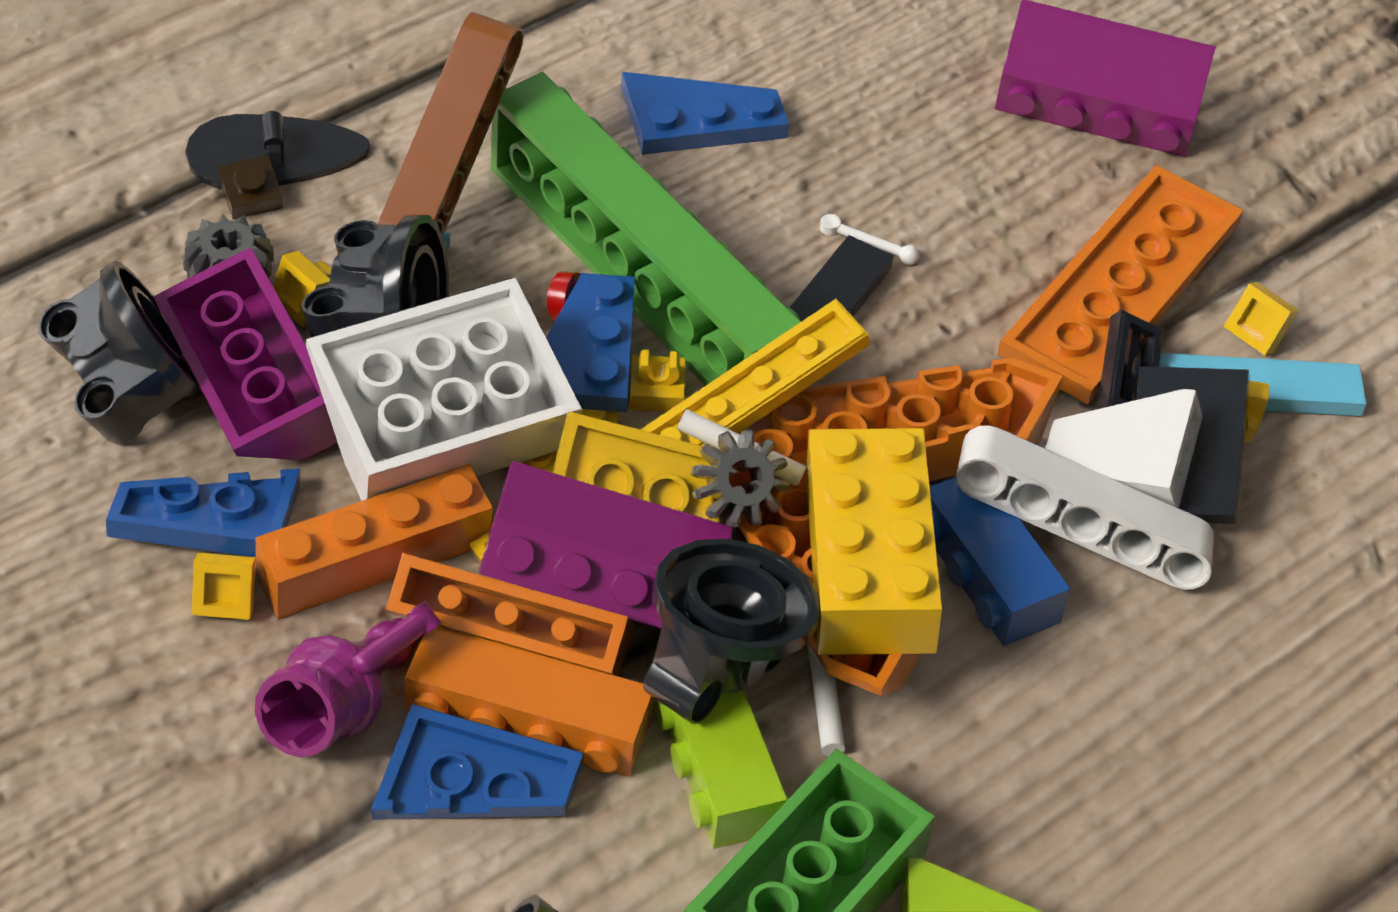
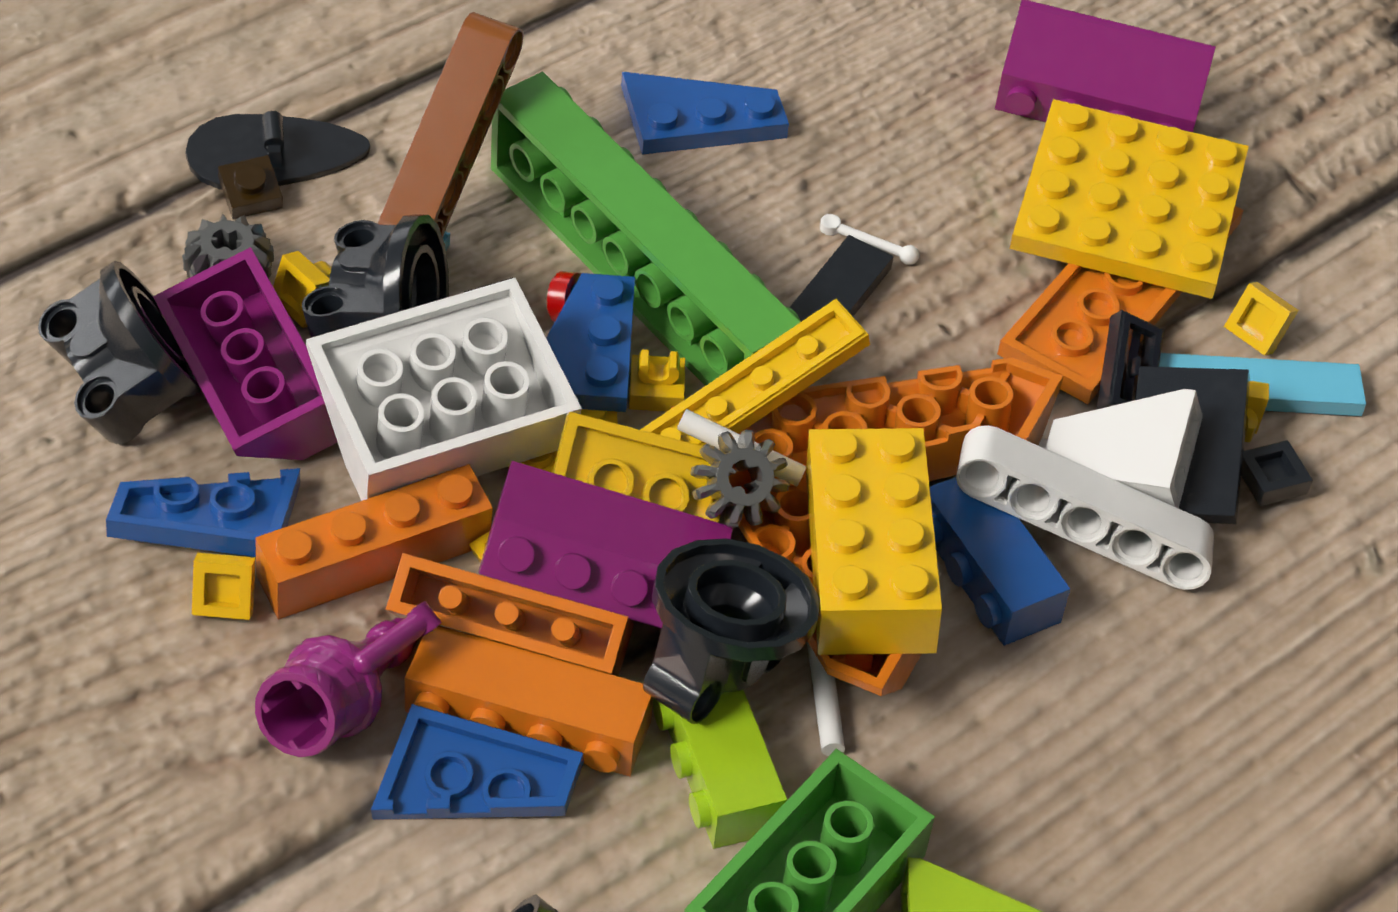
(1130, 198): none -> yellow plate
(1275, 473): none -> black plate

